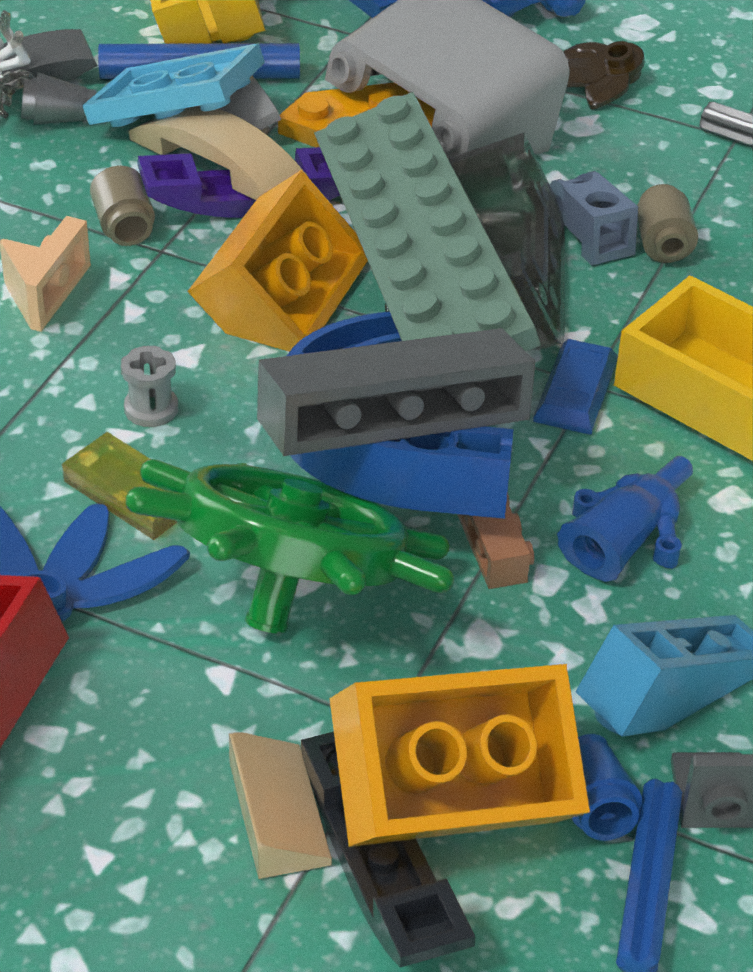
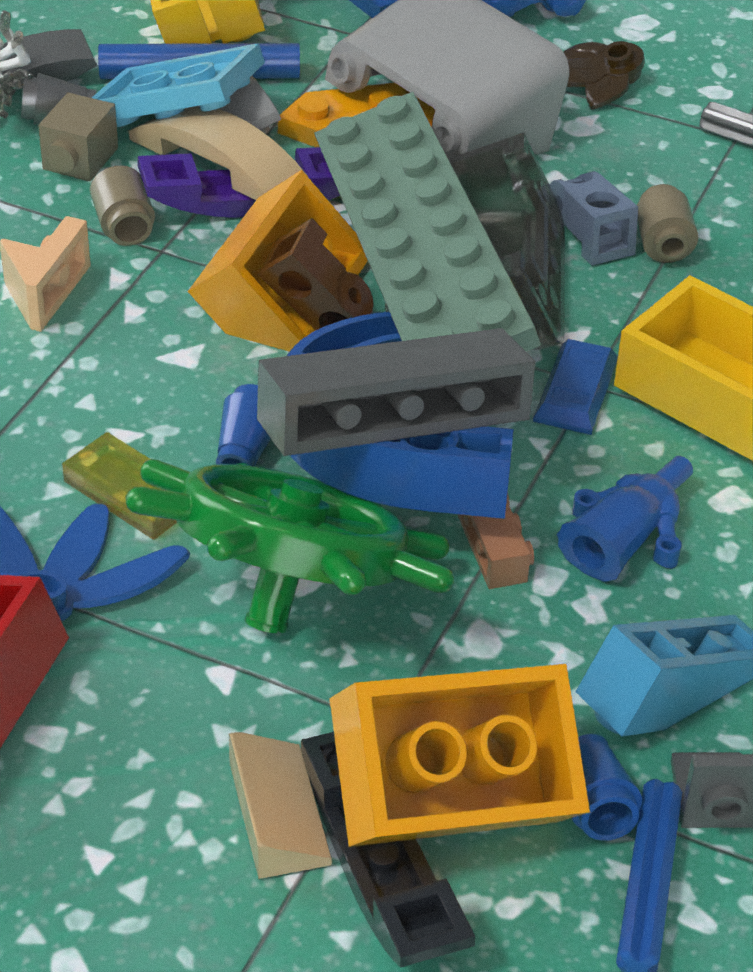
(78, 136): none -> dark tan brick
(155, 385): light grey bush -> none
(241, 434): none -> blue cone
(314, 279): none -> reddish brown leg

